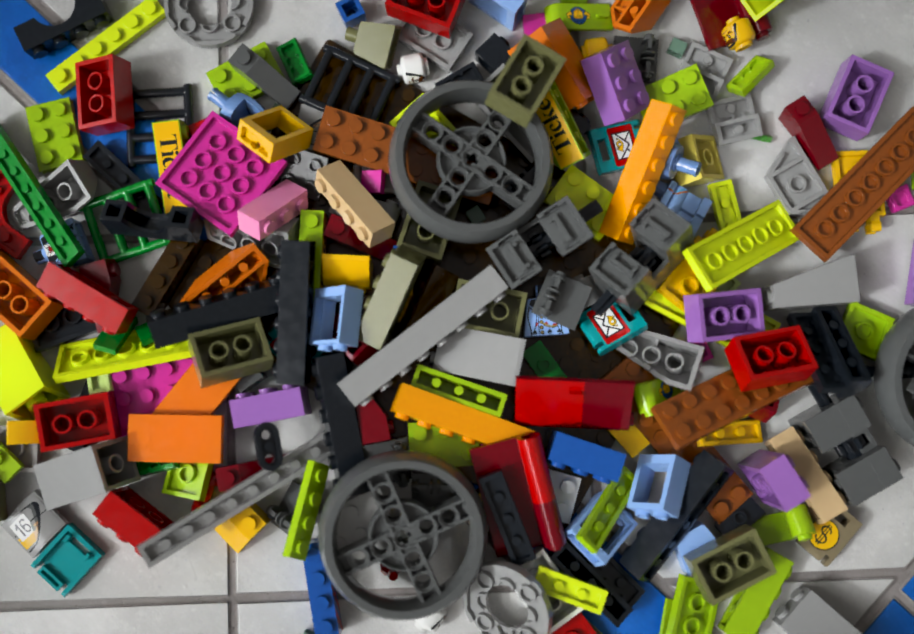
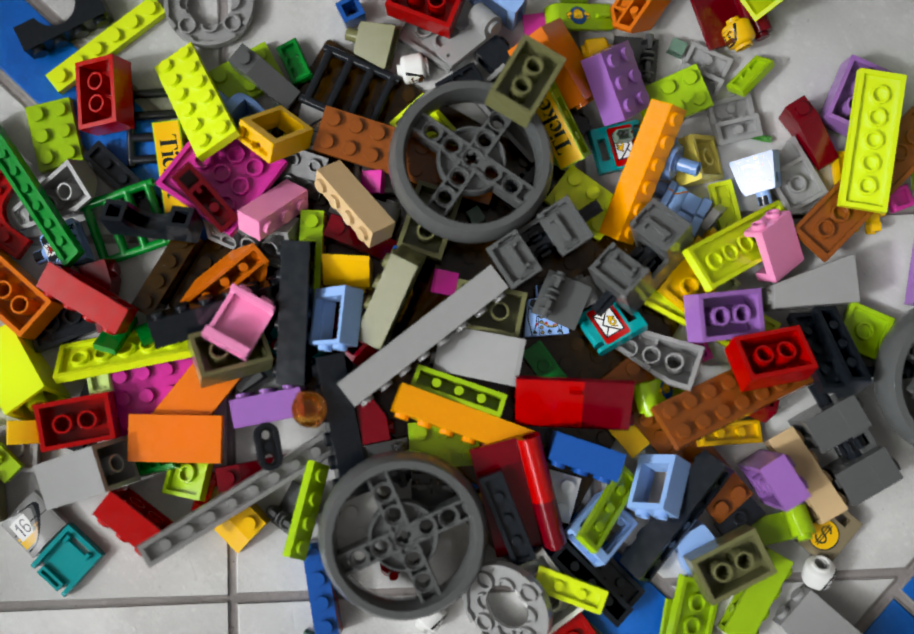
(197, 102): none -> neon yellow plate
(204, 196): none -> dark red slope
(240, 321): none -> bright pink panel
(308, 409): none -> clear orange hat
(444, 282): none -> dark pink tile
(481, 28): none -> light grey door
(623, 135): none -> sand green piece
(713, 217): none -> light grey tile
(758, 175): none -> torso
(777, 244): none -> bright pink panel
(818, 572): none -> white head
(871, 140): none -> neon yellow plate

